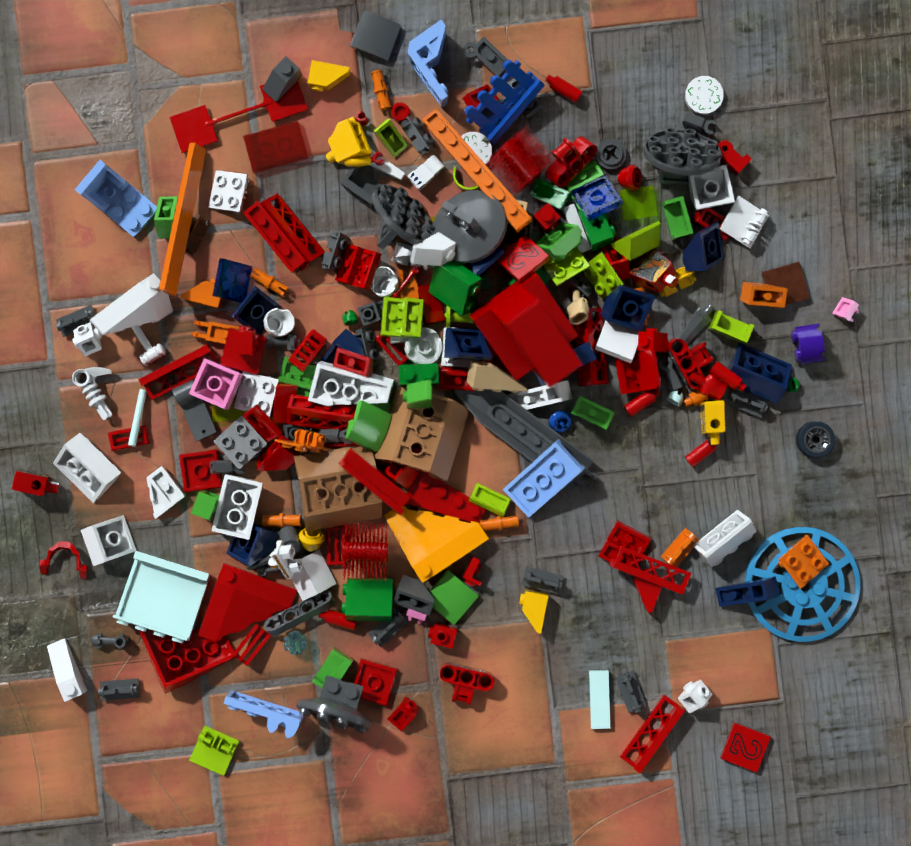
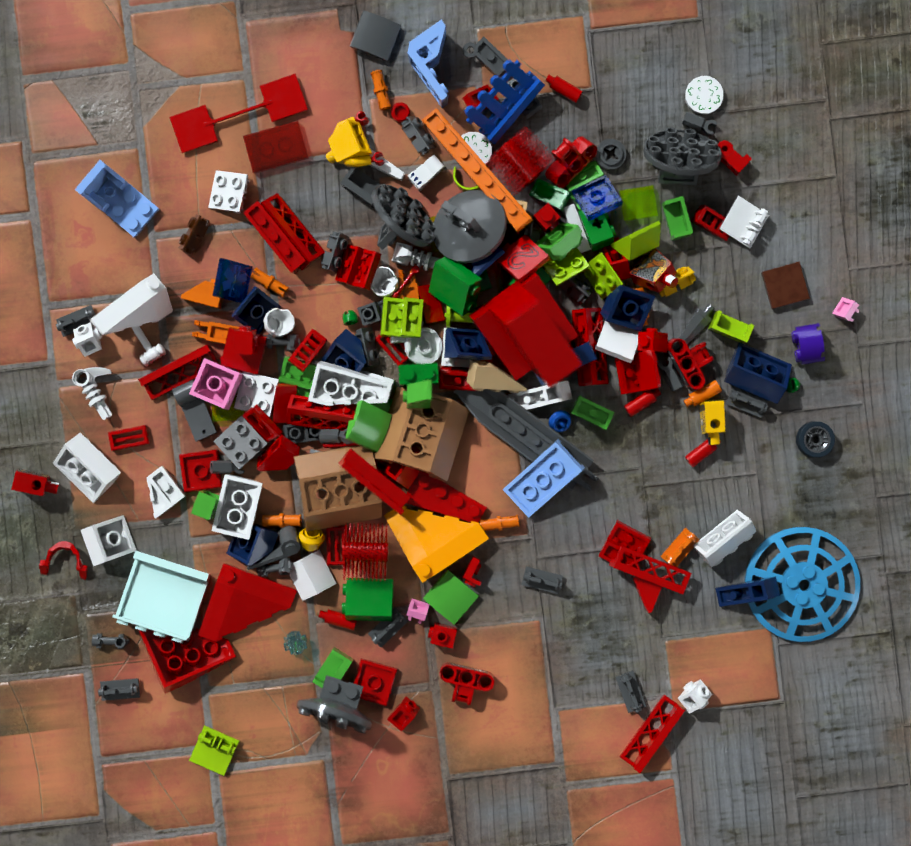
(66, 670): white slope -> none
(137, 418): light aqua bar -> none
(165, 215): bright green slope -> none
(182, 219): orange tile -> none
(261, 632): red tile -> none
(275, 713): light blue hinge -> none
(282, 79): dark grey slope -> none
(283, 560): white hips -> none
(300, 615): dark grey beam -> none
(306, 439): orange hinge -> none
(326, 75): yellow slope -> none
(353, 362): red slope -> none
(390, 138): lime slope -> none
(413, 595): dark grey slope -> none
(433, 251): white slope -> none
(489, 499): lime tile -> none
(534, 607): yellow slope -> none
(578, 309): tan piece -> none
(599, 699): light aqua tile -> none
(630, 178): red cone -> none
(675, 398): light aqua hinge -> none
(704, 250): dark blue slope -> none
(710, 386): red piece -> none
(711, 188): white slope -> none
(727, 376): red cylinder -> none
(745, 747): red tile -> none
(763, 294): orange slope -> none
(803, 561): orange hinge -> none

